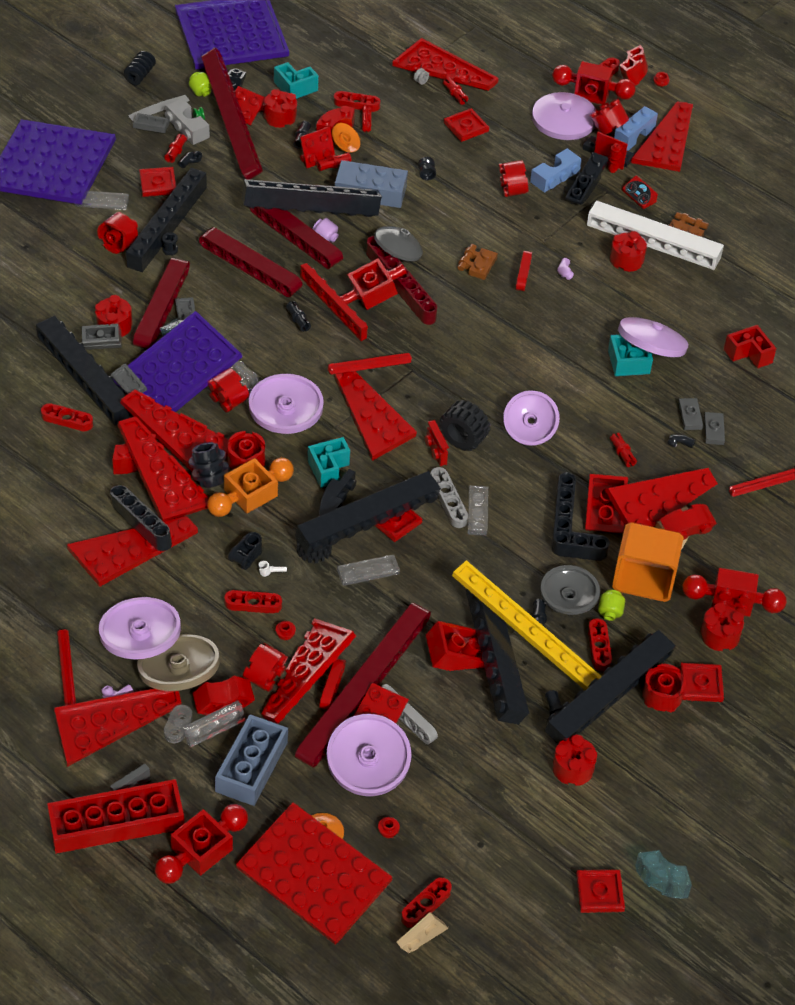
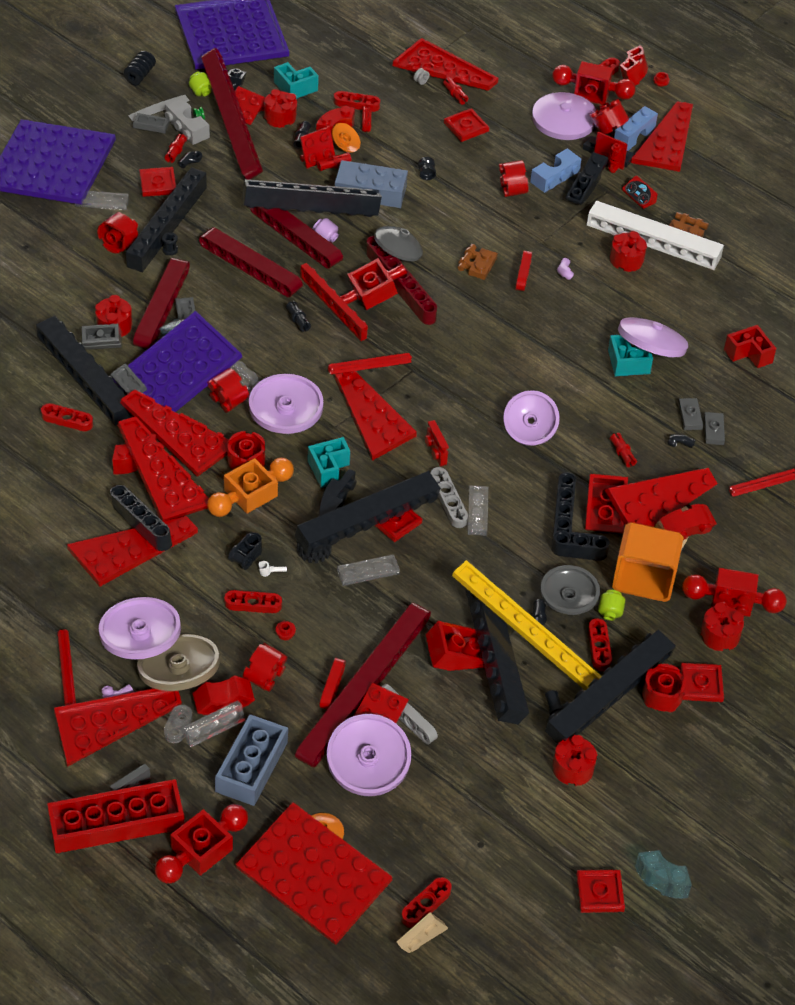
(208, 464): black piece -> none
(308, 664): red wing -> none
(388, 832): red plate -> none
(464, 425): black tyre -> none

